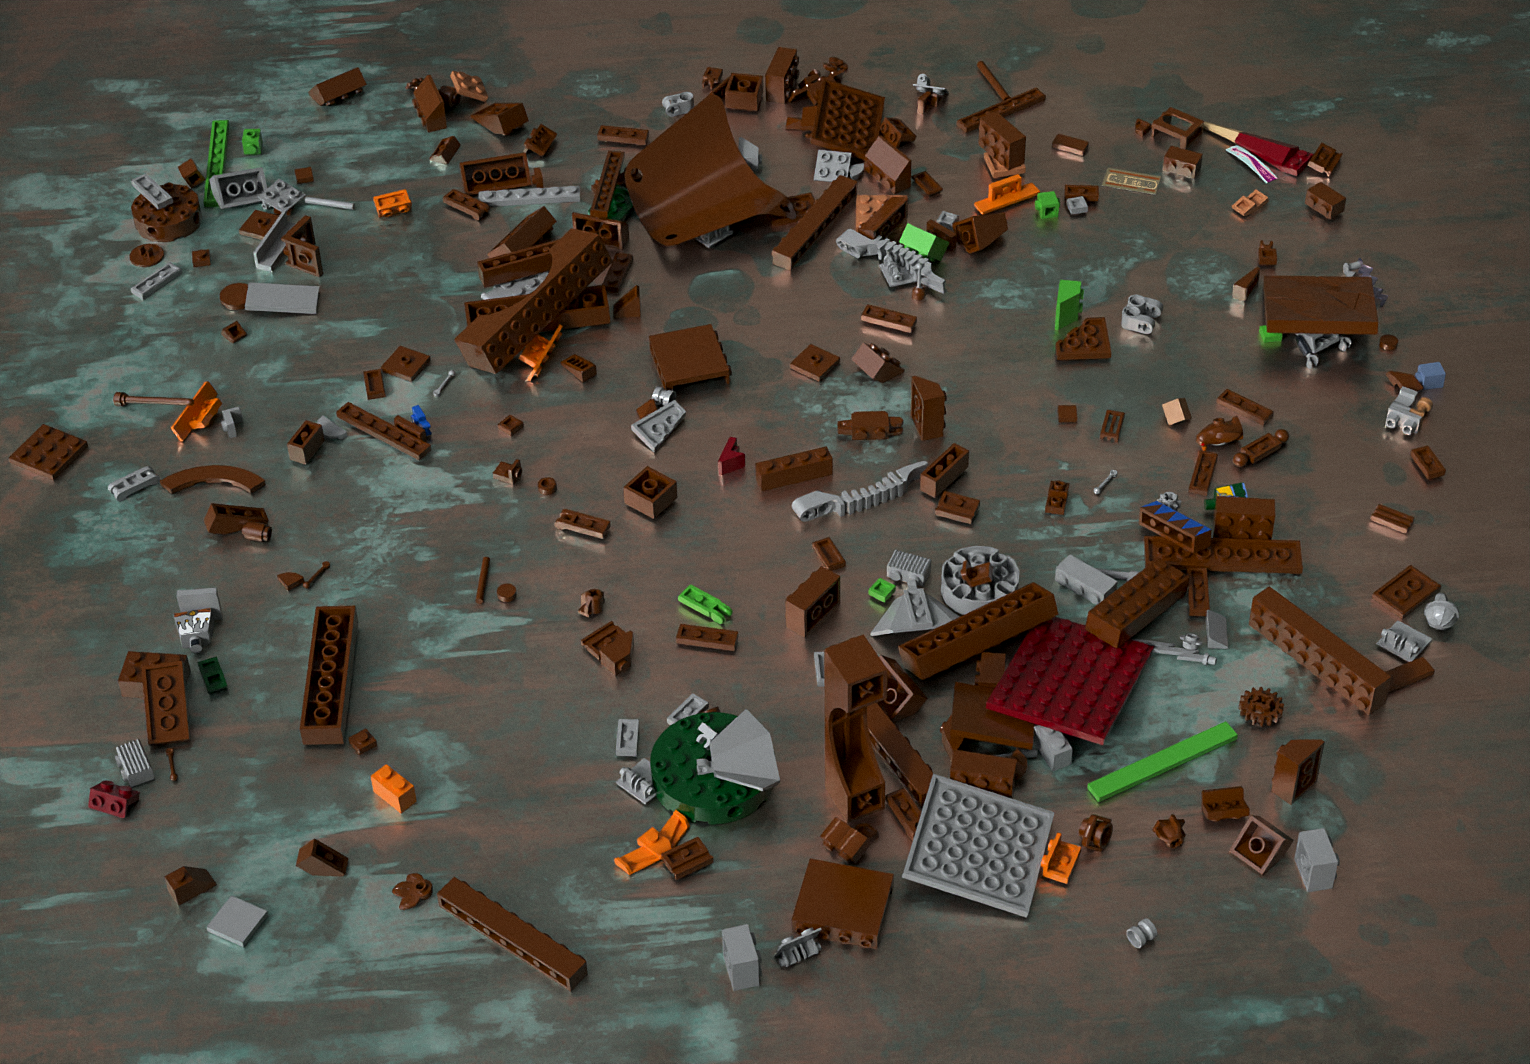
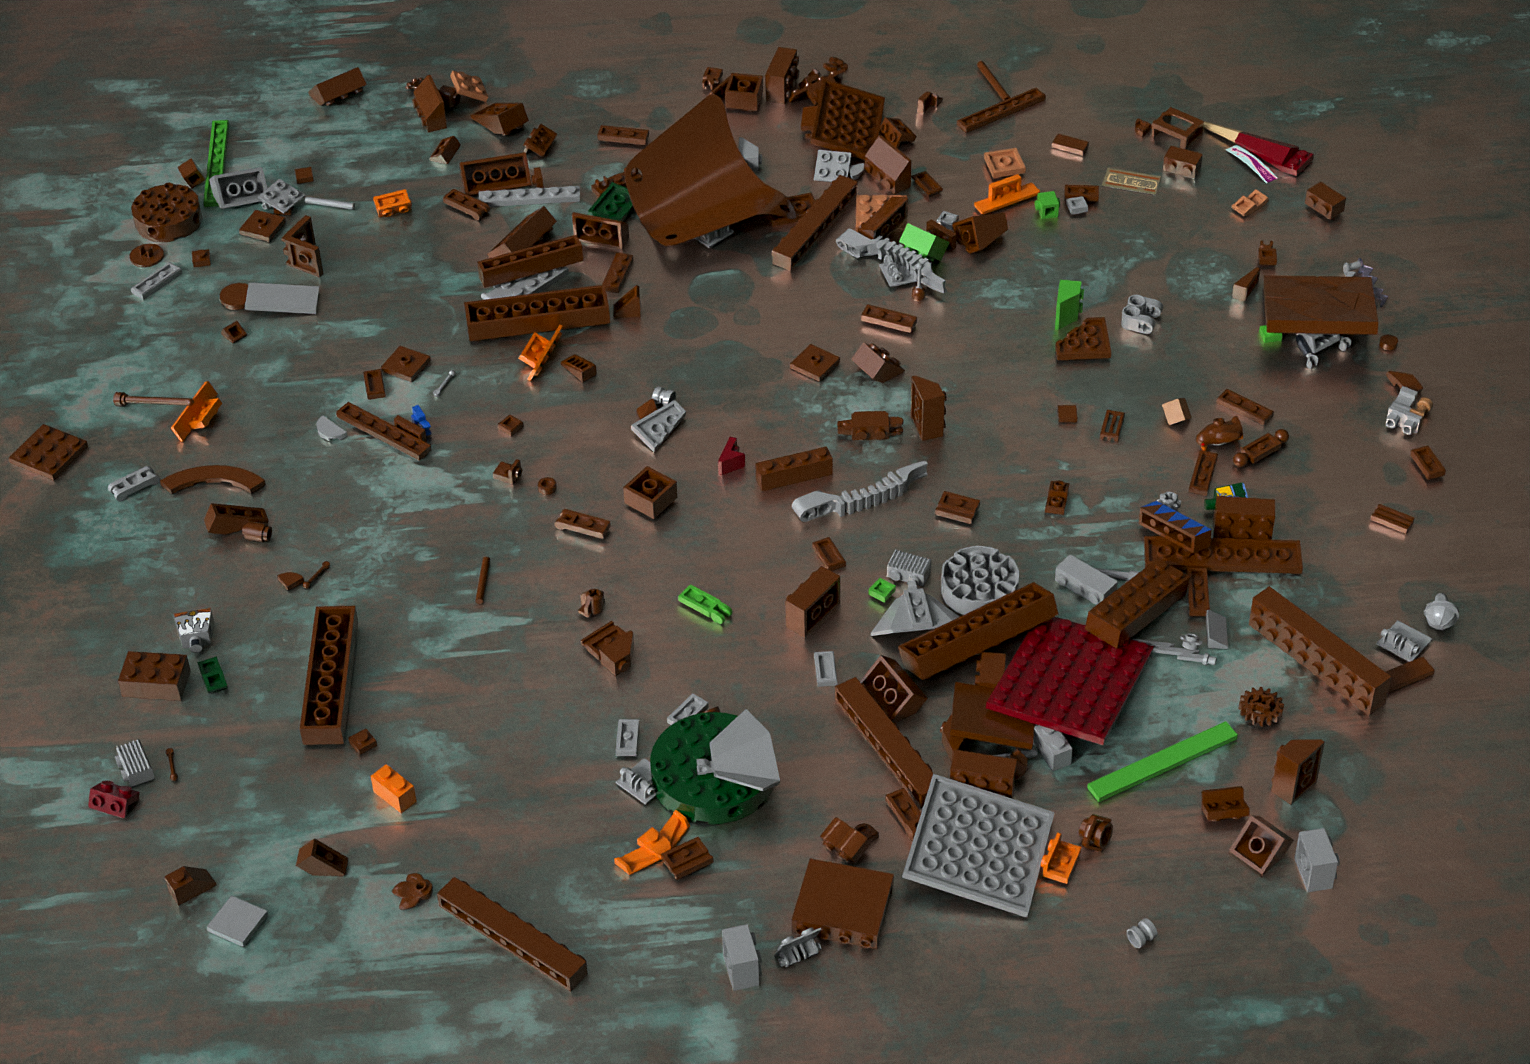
(152, 191): light grey plate -> none
(165, 703): reddish brown plate -> none
(200, 599): light grey tile -> none
(231, 417): light grey bracket -> none
(252, 141): bright green brick -> none
(271, 247): light grey panel -> none
(305, 442): reddish brown brick -> none
(500, 336): reddish brown arch -> none
(506, 592): reddish brown tile -> none
(607, 184): reddish brown plate -> none
(680, 103): light grey piece -> none
(689, 356): reddish brown panel -> none
(707, 637): reddish brown plate -> none
(709, 734): tile -> none
(793, 123): reddish brown slope -> none
(851, 683): reddish brown arch -> none
(923, 86): light grey hinge -> none
(944, 470): reddish brown brick -> none
(976, 575): reddish brown bracket -> none
(1002, 140): reddish brown brick -> none
(1113, 473): light grey hinge -> none
(1170, 831): reddish brown piece -> none
(1325, 159): reddish brown plate -> none
(1406, 591): reddish brown tile -> none
(1431, 375): sand blue brick -> none

